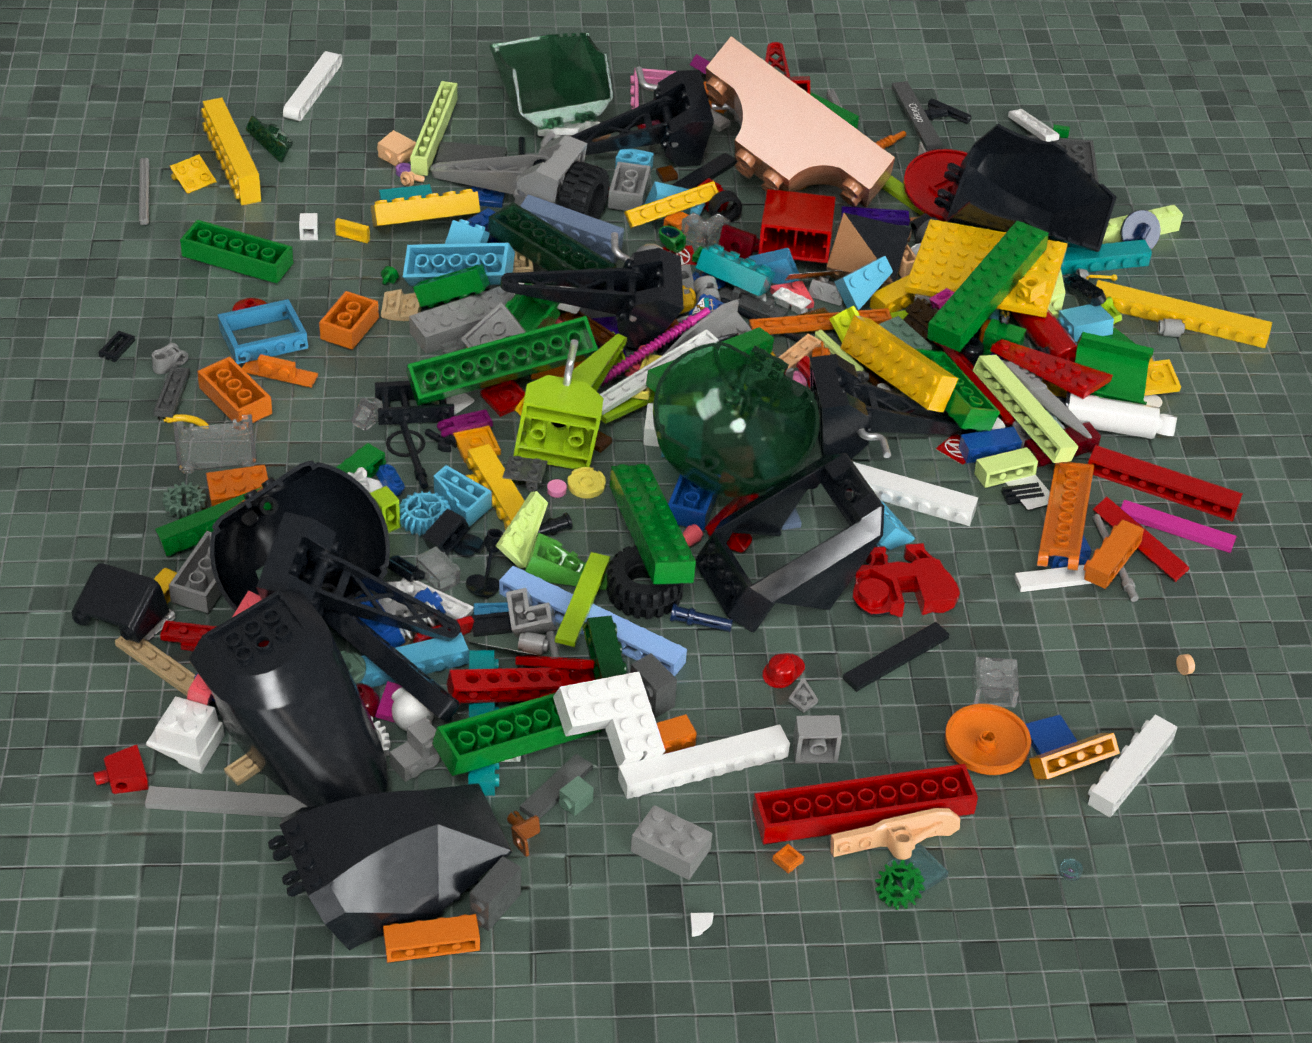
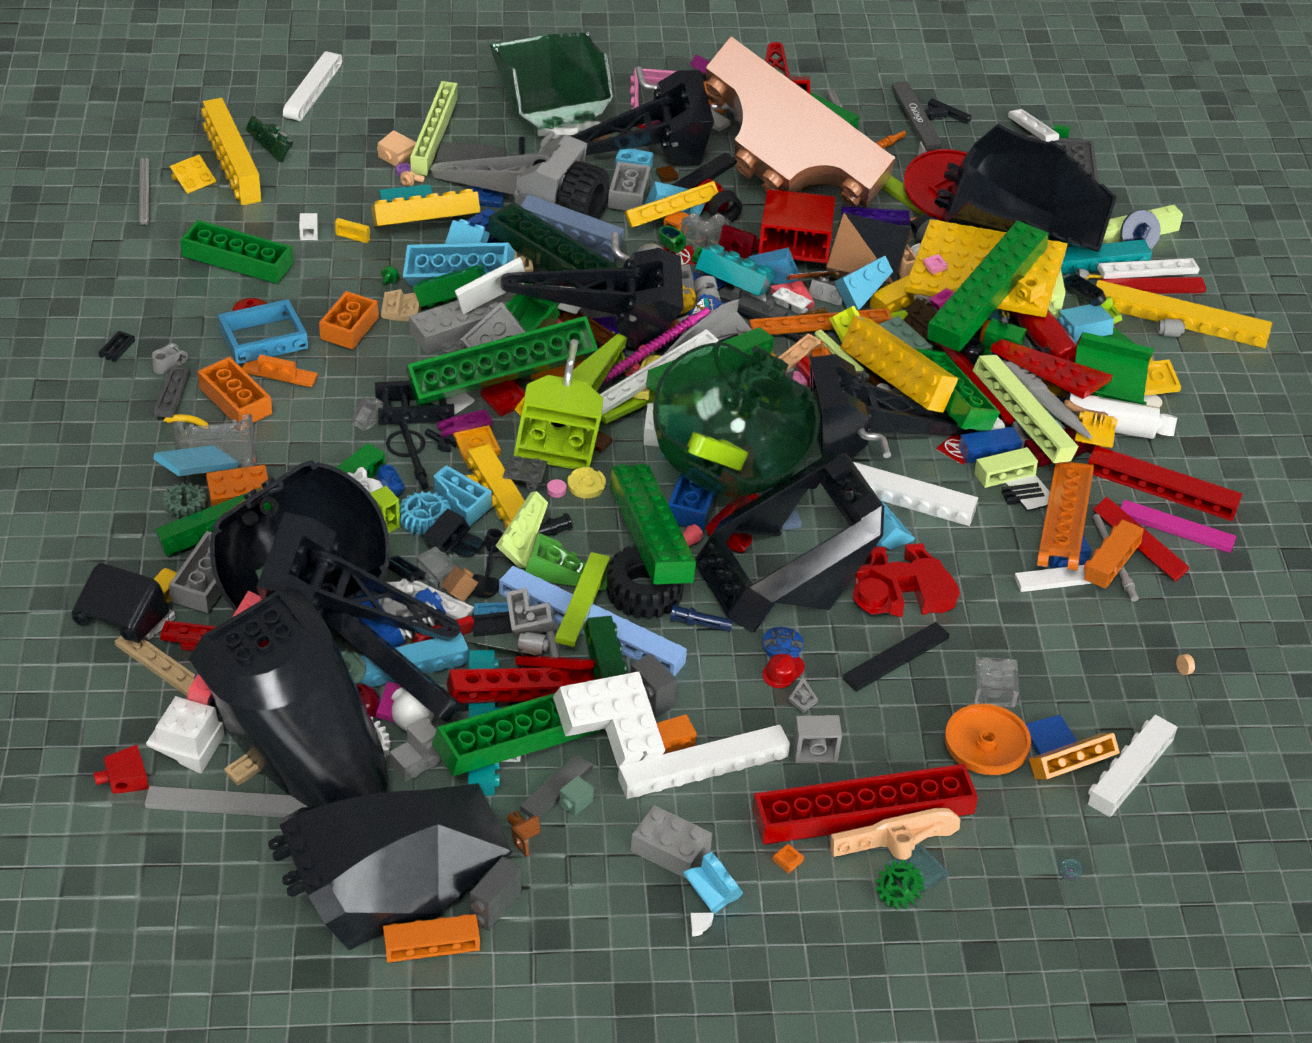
(195, 460): none -> medium azure tile
(460, 583): none -> medium nougat brick
(486, 287): none -> white tile
(713, 883): none -> medium azure piece
(717, 451): none -> lime beam
(783, 641): none -> blue dish
(935, 264): none -> bright pink tile
(1077, 409): none -> medium nougat piece
(1100, 430): none -> yellow hinge
(1148, 268): none -> white tile
(1163, 285): none -> red tile

